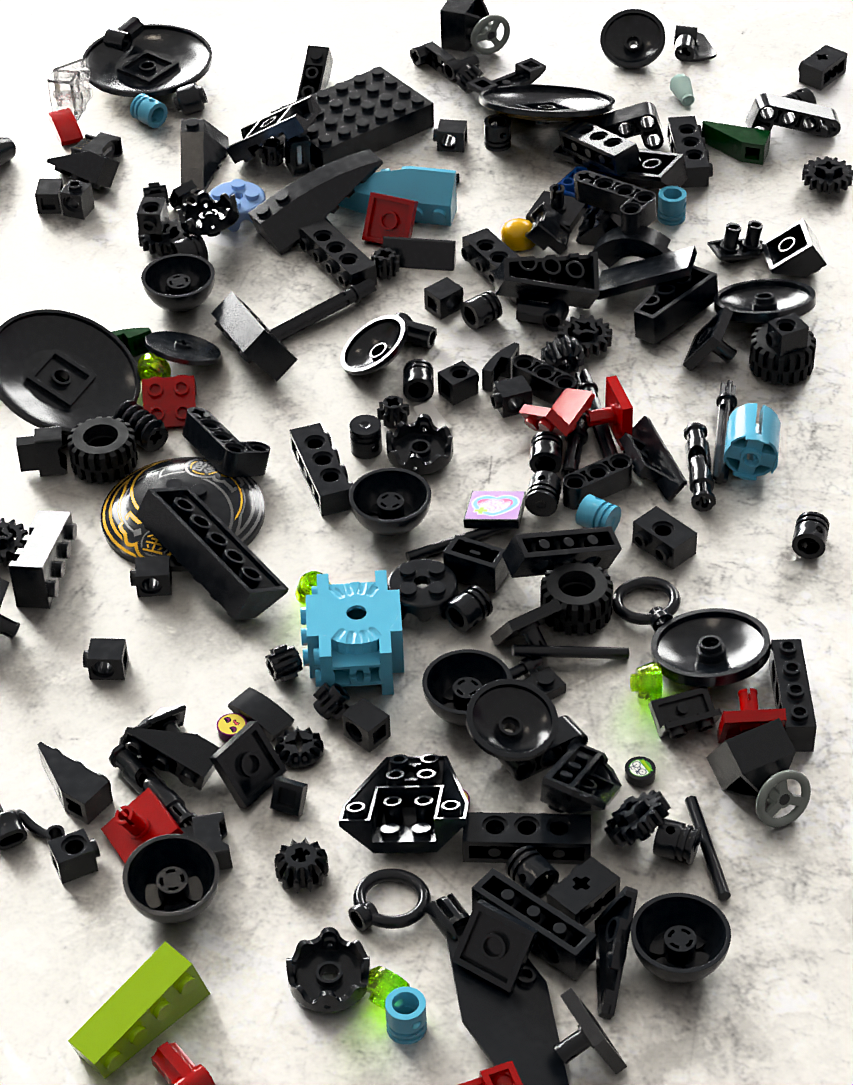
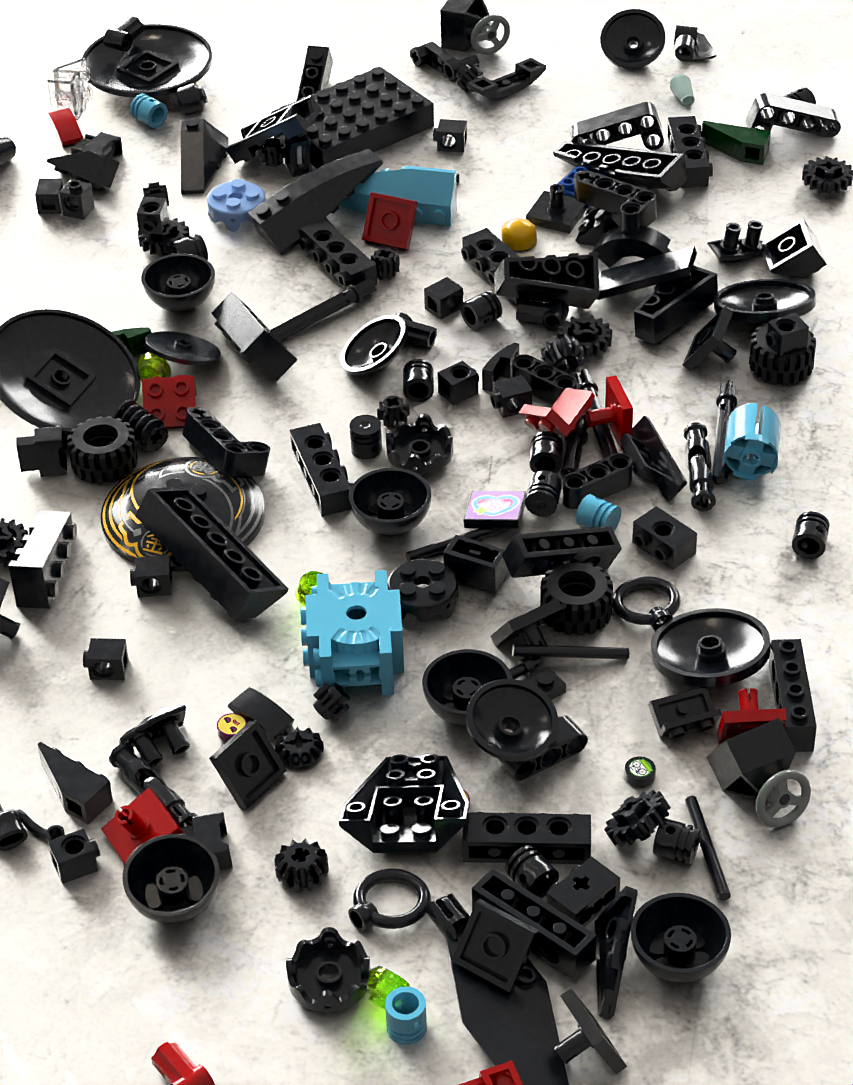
(139, 1010): lime wedge -> none
(176, 752): black slope -> none
(183, 194): black tile -> none
(209, 218): black plate -> none
(283, 663): black gear -> none
(288, 796): black tile -> none
(366, 725): black brick -> none
(423, 253): black slope -> none
(468, 608): black piece -> none
(497, 136): black piece -> none
(546, 102): black dish -> none
(548, 229): black piece -> none
(580, 781): black wedge -> none
(599, 147): black brick -> none
(647, 682): clear neon green cone -> none
(671, 205): medium azure piece -> none
(822, 67): black brick -> none

